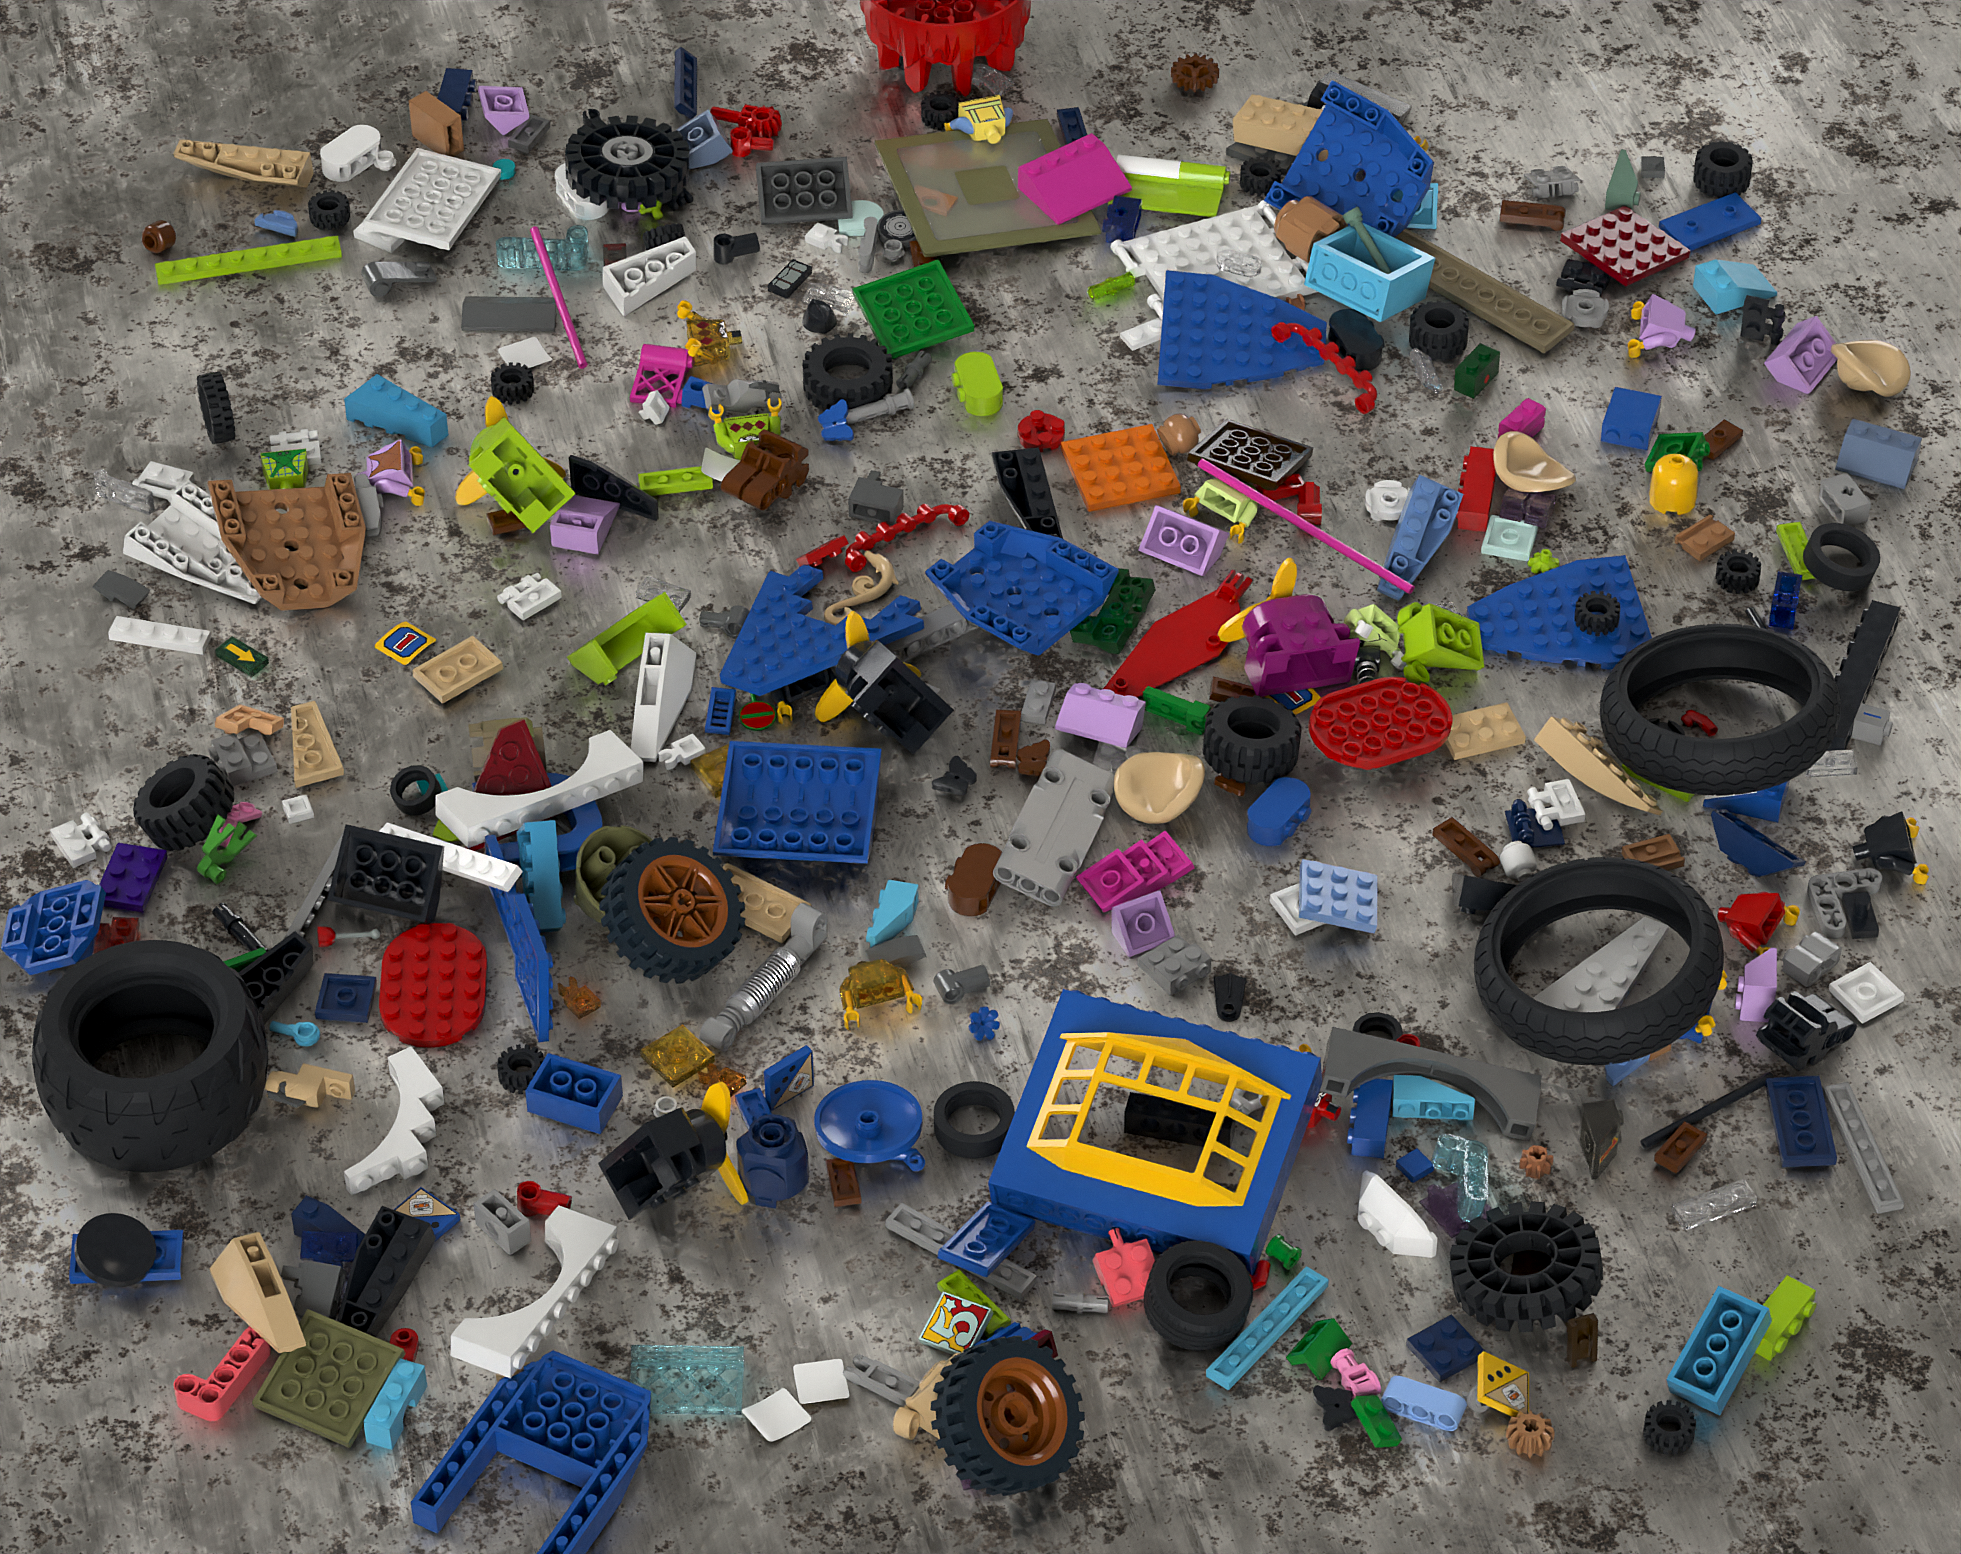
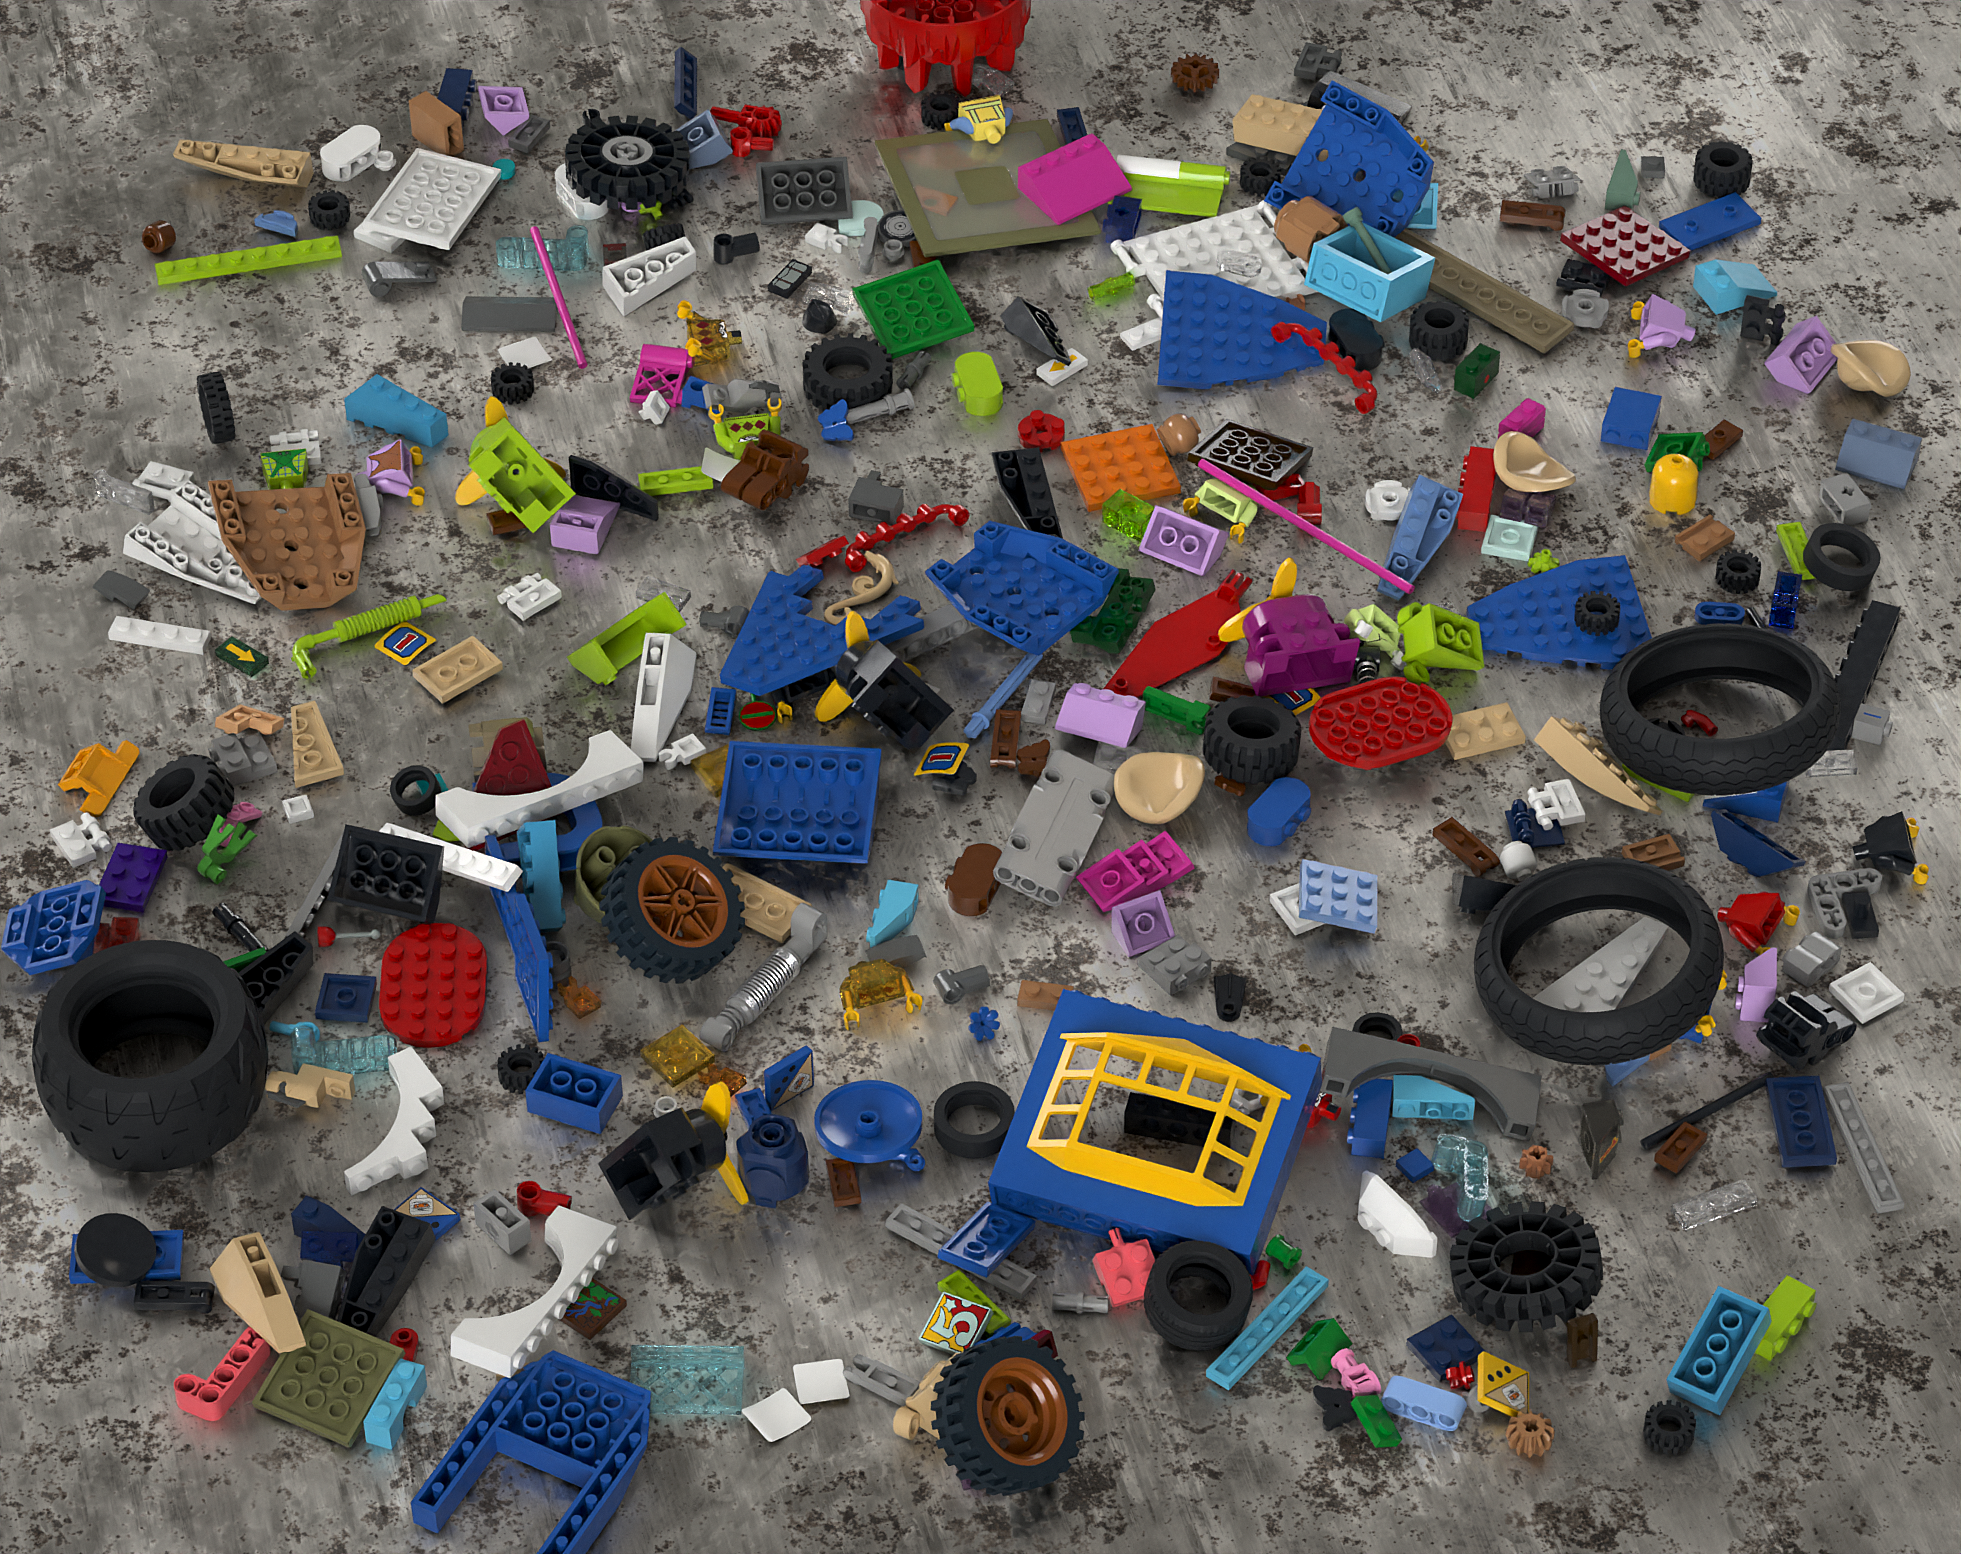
(99, 773): none -> light orange plate
(174, 1296): none -> black plate
(342, 1055): none -> clear light blue beam
(360, 625): none -> lime piece
(561, 963): none -> dark grey wheel
(593, 1309): none -> reddish brown tile
(942, 758): none -> sticker
(982, 718): none -> medium blue axle
(1035, 327): none -> black wedge
(1040, 994): none -> medium nougat plate
(1055, 371): none -> white tile
(1127, 514): none -> clear neon green brick
(1312, 59): none -> dark grey plate
(1460, 1376): none -> red plate
(1719, 613): none -> blue plate

